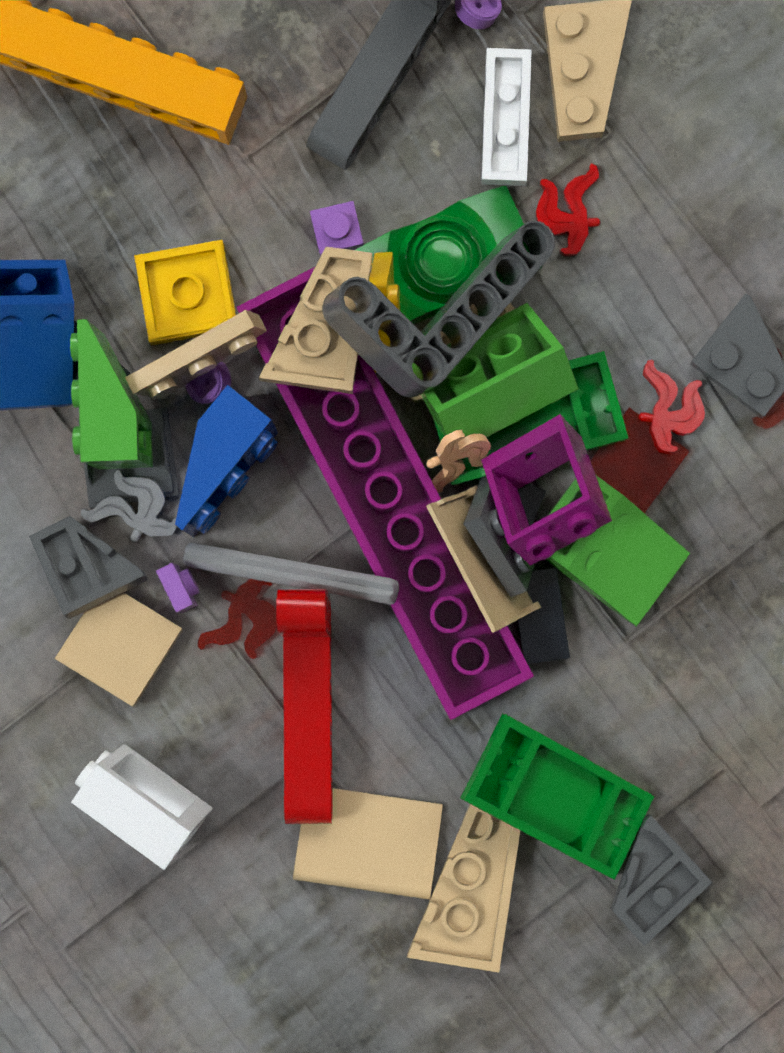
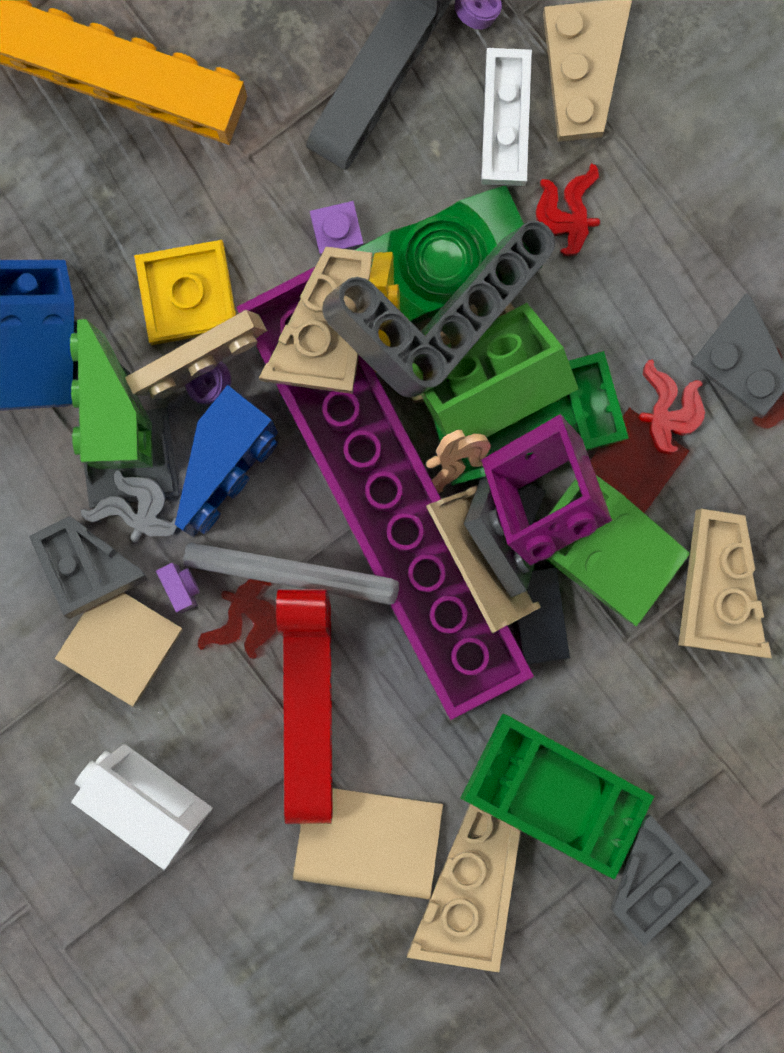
(720, 588): none -> tan wing

